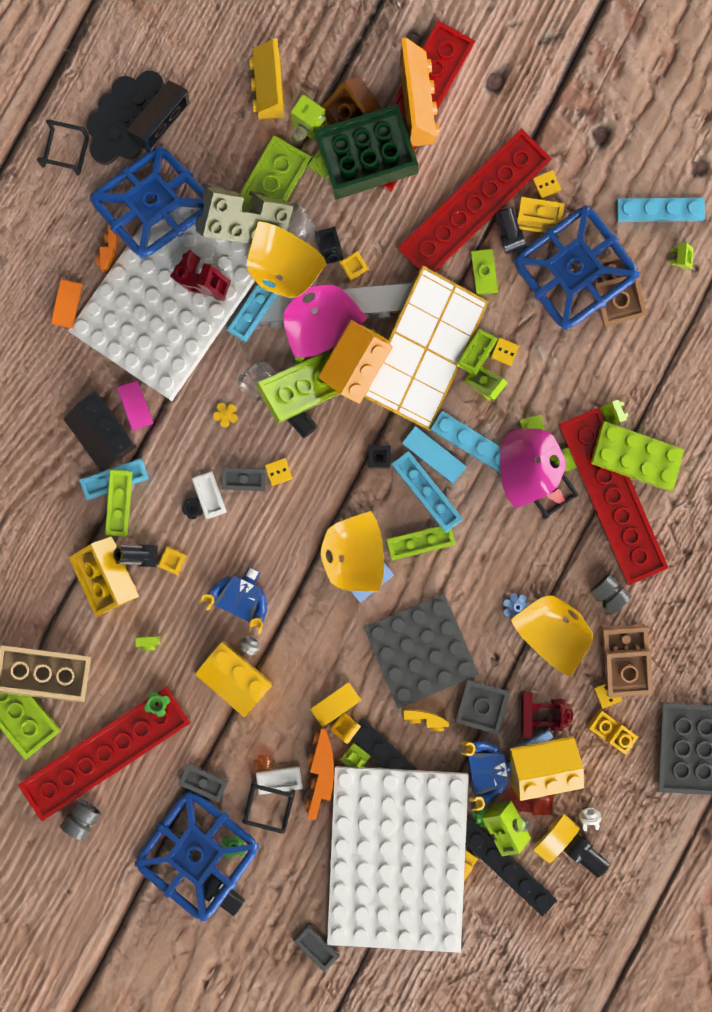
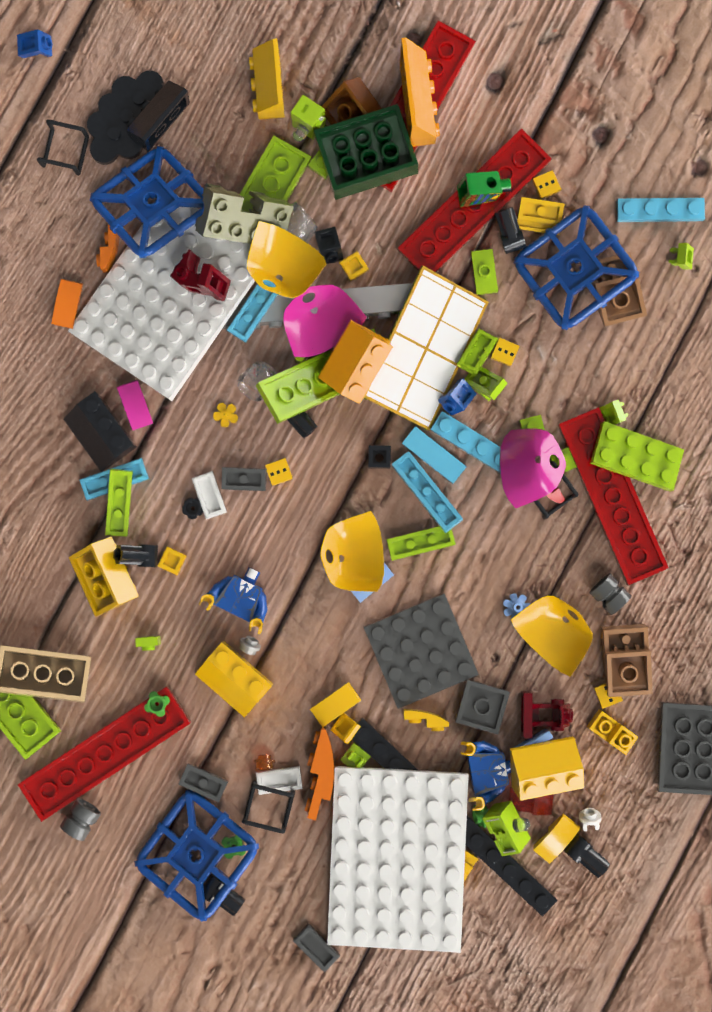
(34, 43): none -> blue bracket
(458, 397): none -> blue bracket
(481, 188): none -> green torso

